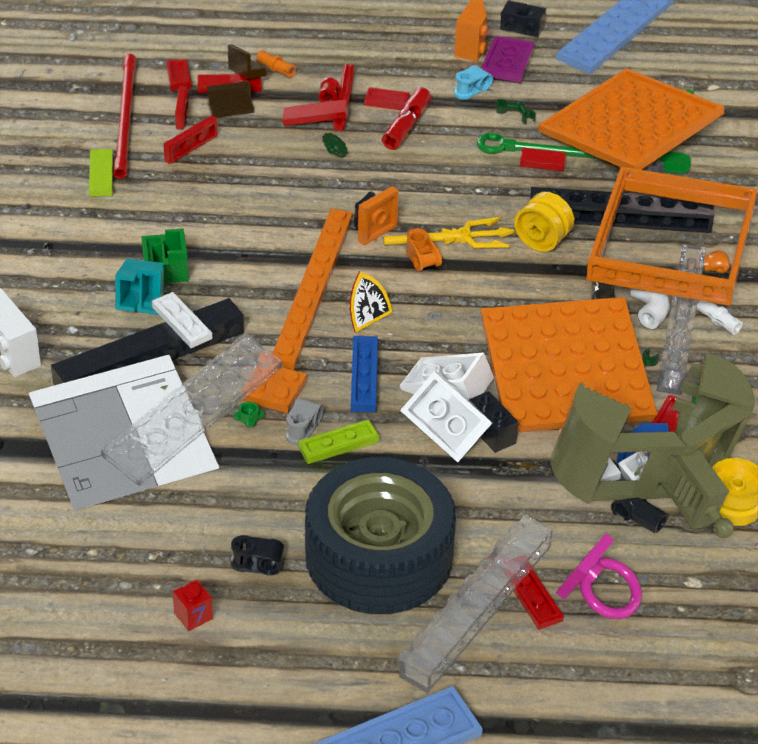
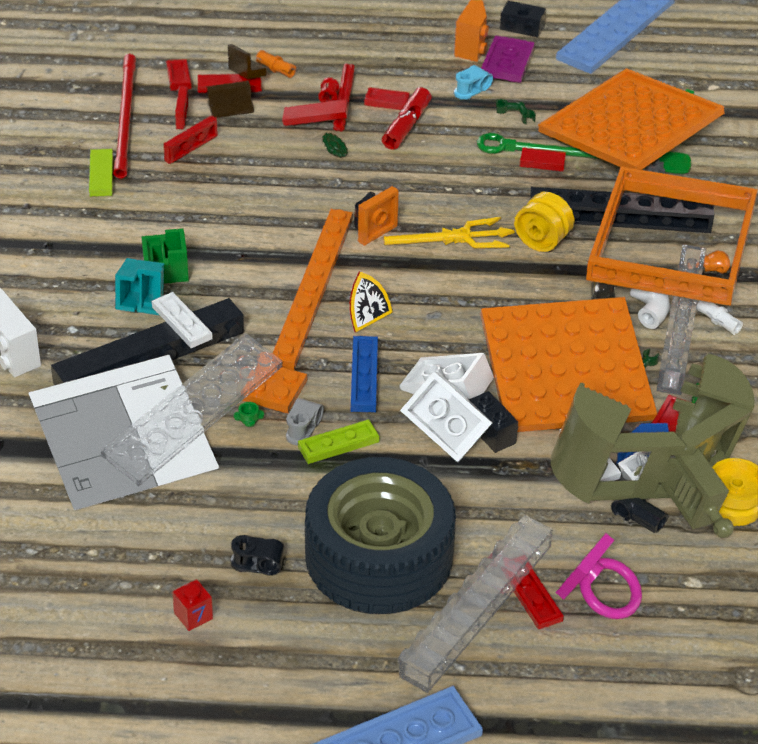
(422, 250): orange piece -> none

